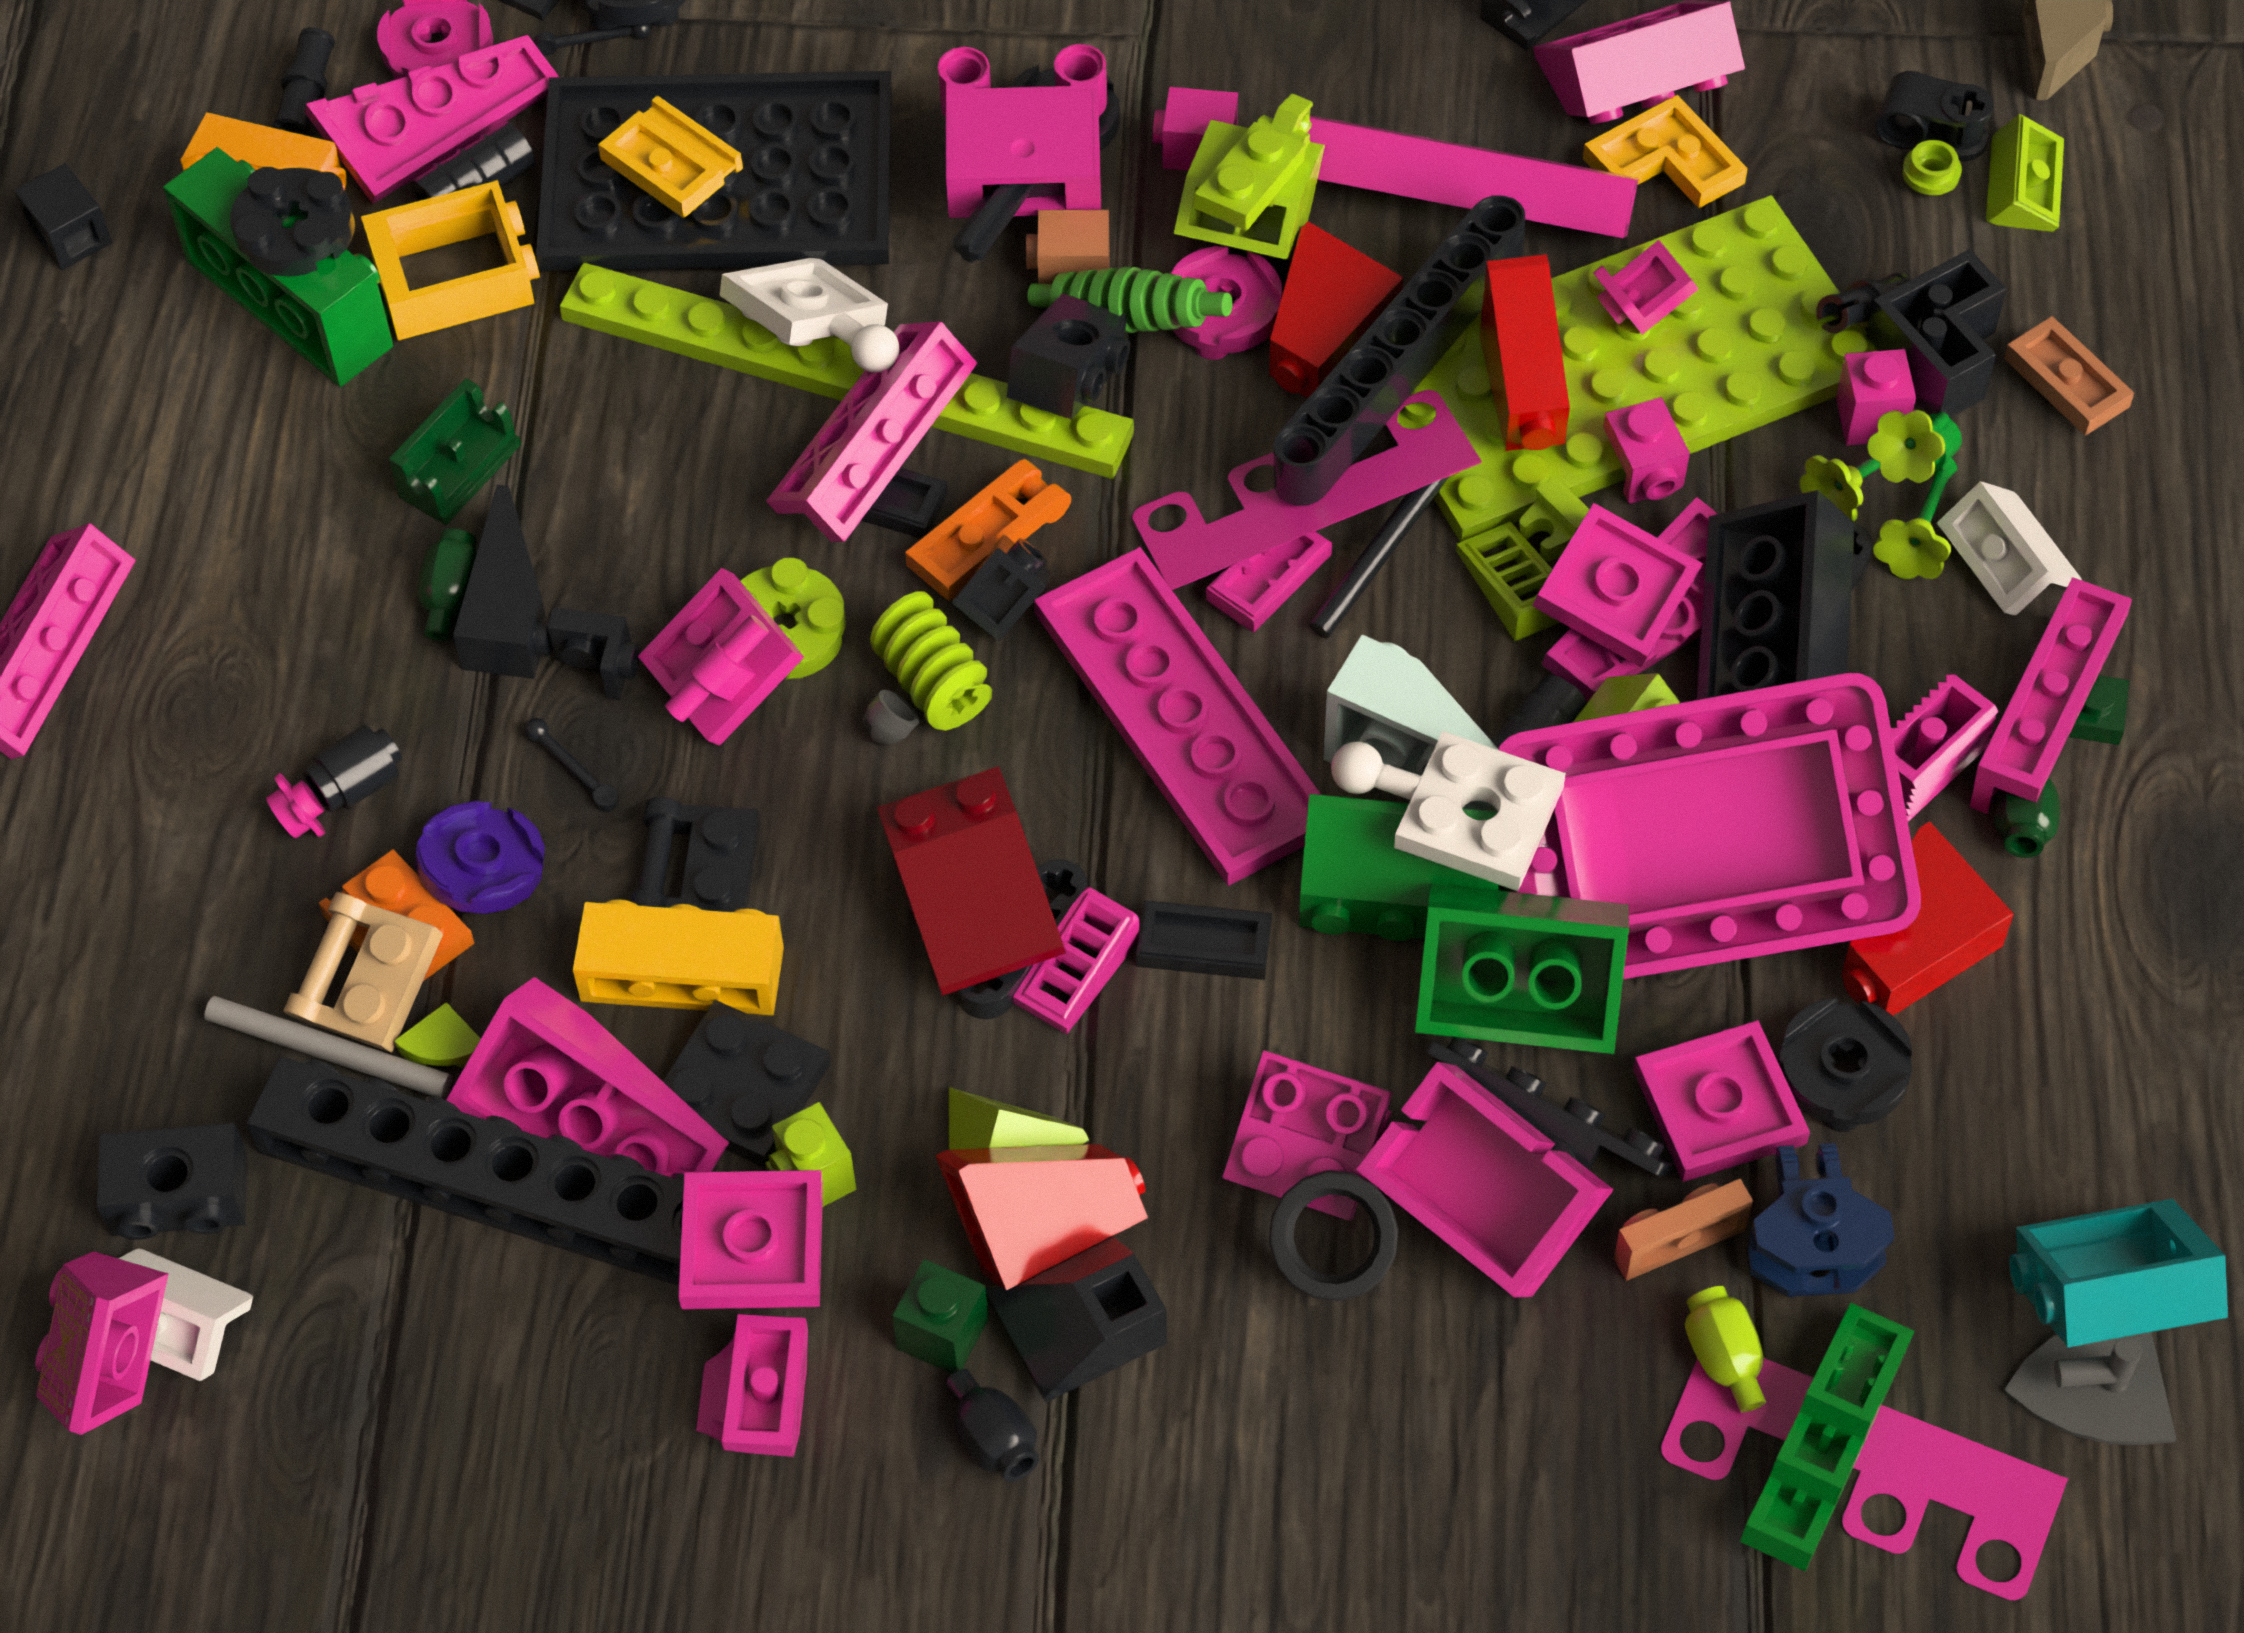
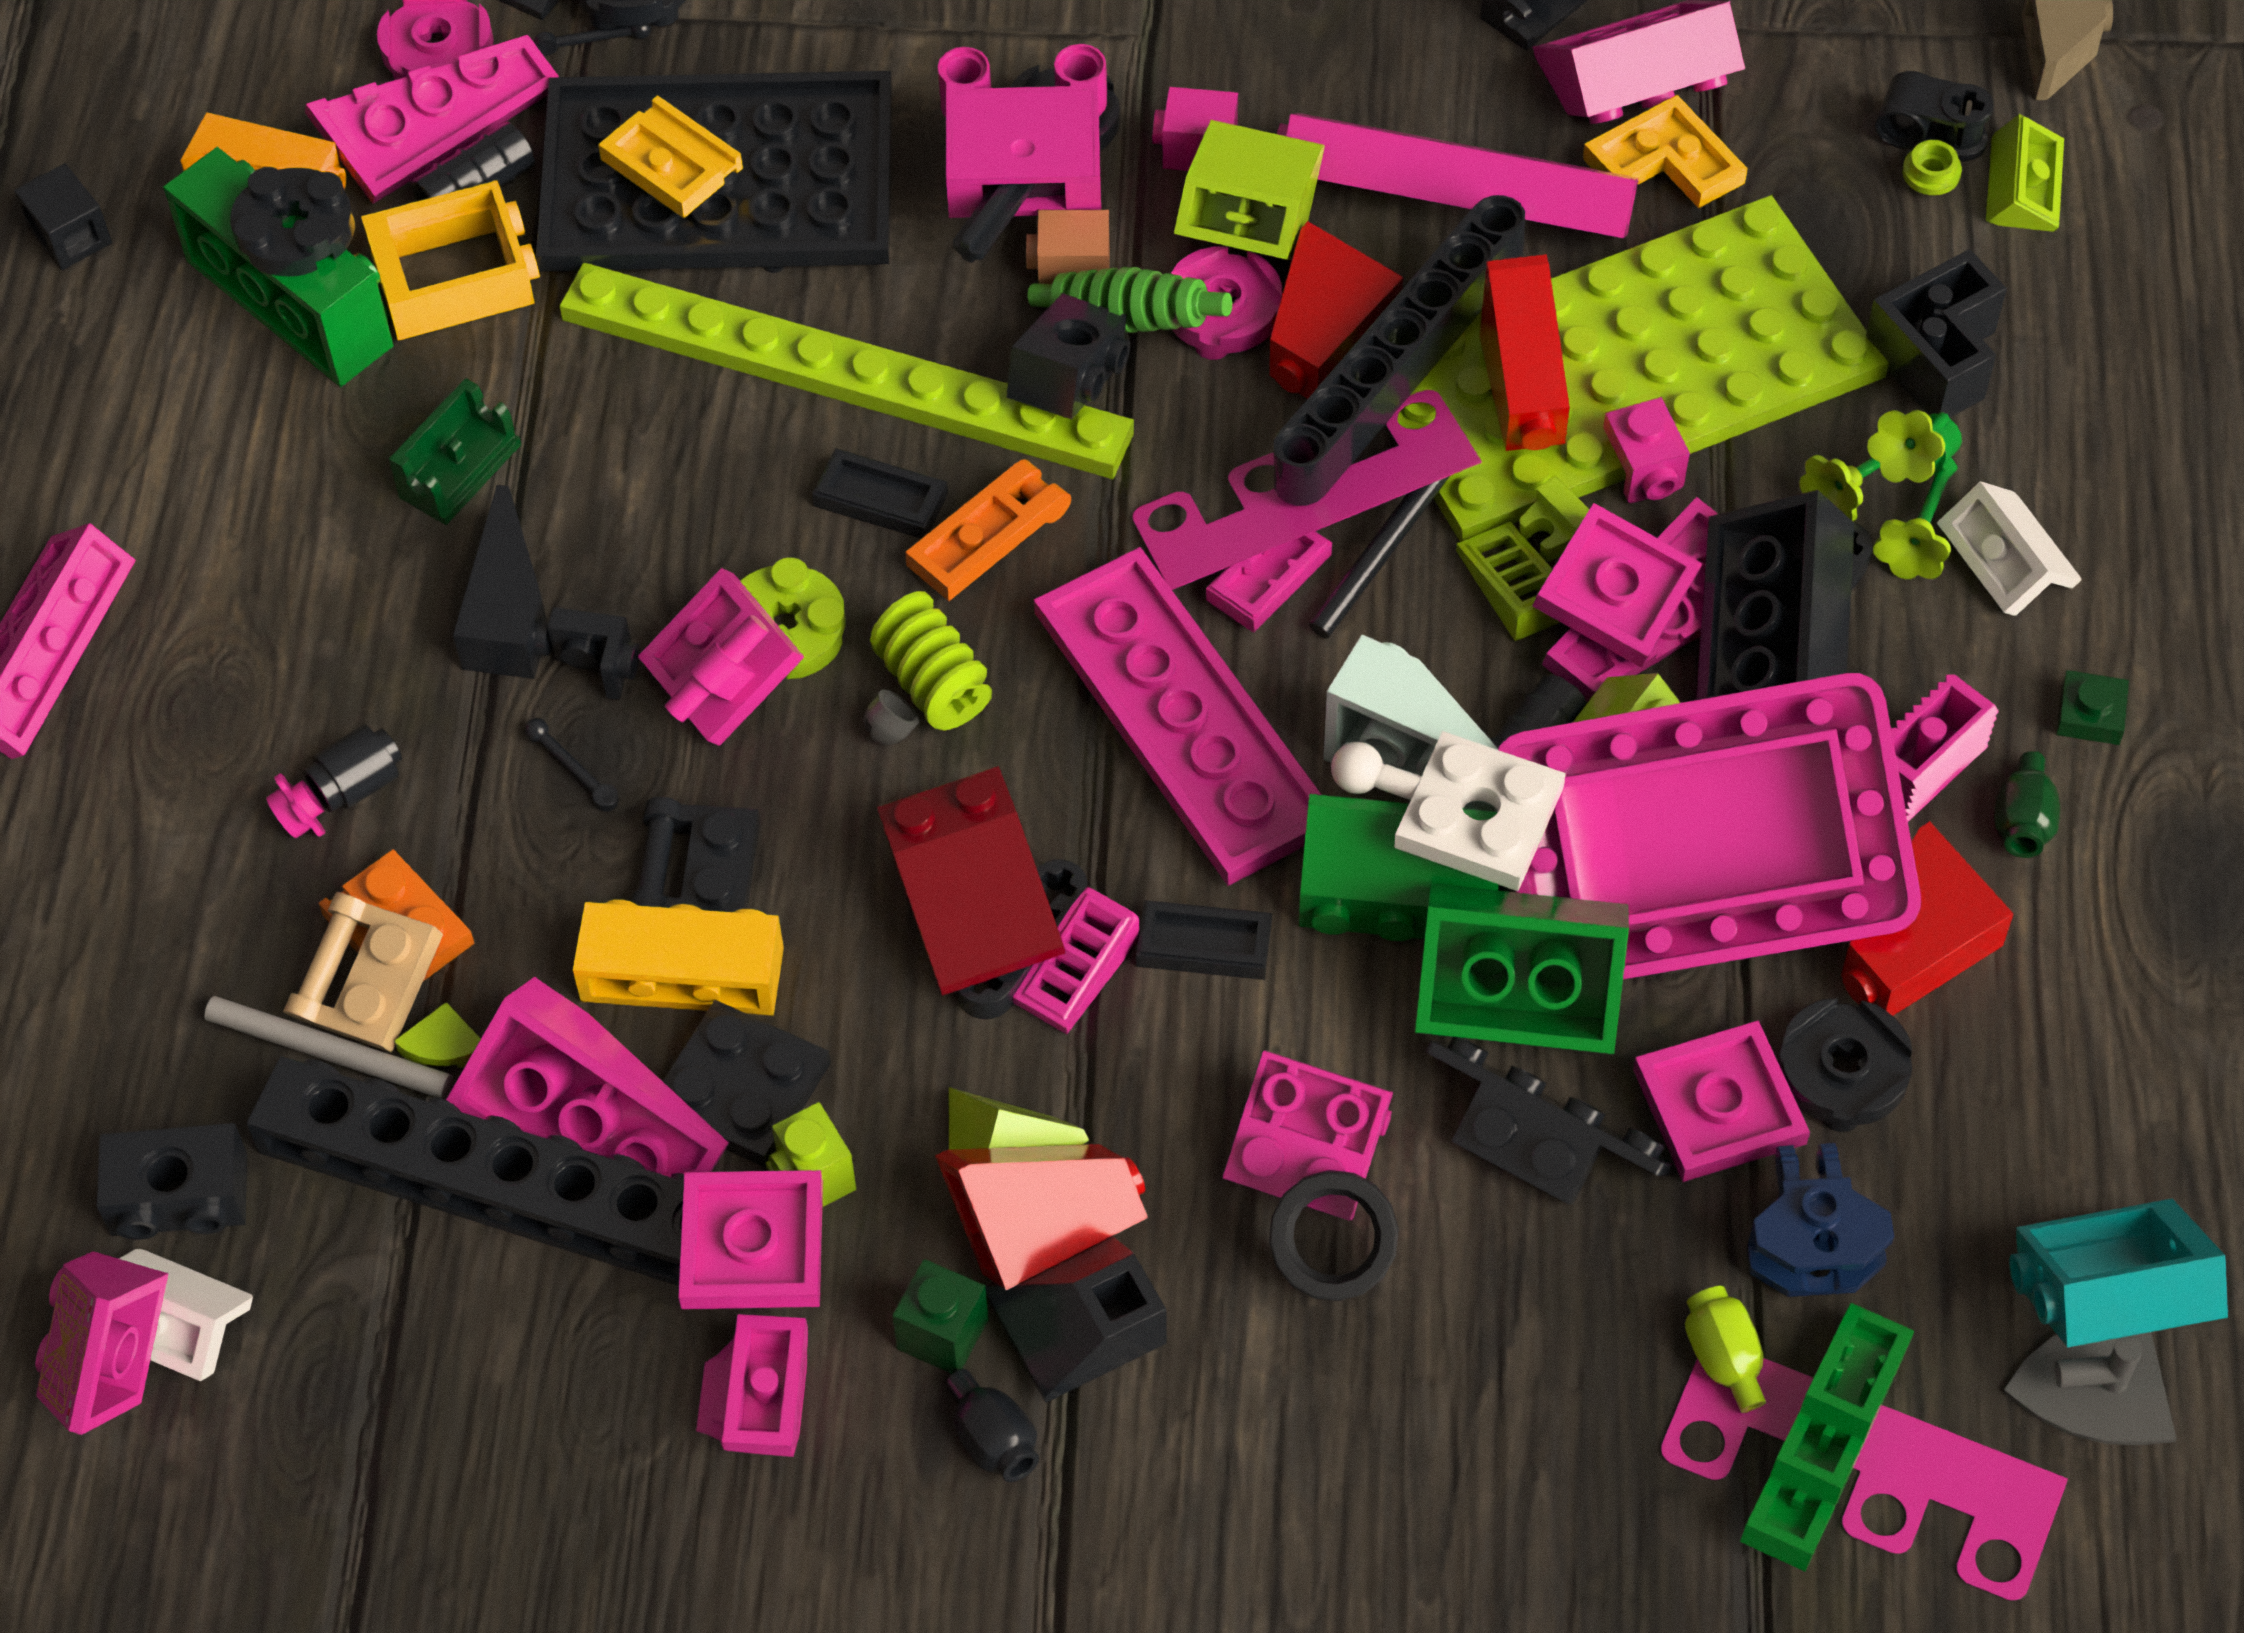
(304, 80): black pin -> none
(444, 580): dark green plant -> none
(480, 857): dark purple tile -> none
(811, 302): white plate -> none
(874, 431): dark pink fence -> none
(1003, 586): black bracket -> none
(1257, 165): lime hinge -> none
(1484, 1180): dark pink piece -> none
(1645, 288): dark pink bracket -> none
(1699, 1221): nougat plate -> none
(1856, 302): black pin -> none
(1869, 388): dark pink brick -> none
(2050, 694): dark pink fence -> none
(2068, 375): nougat plate -> none

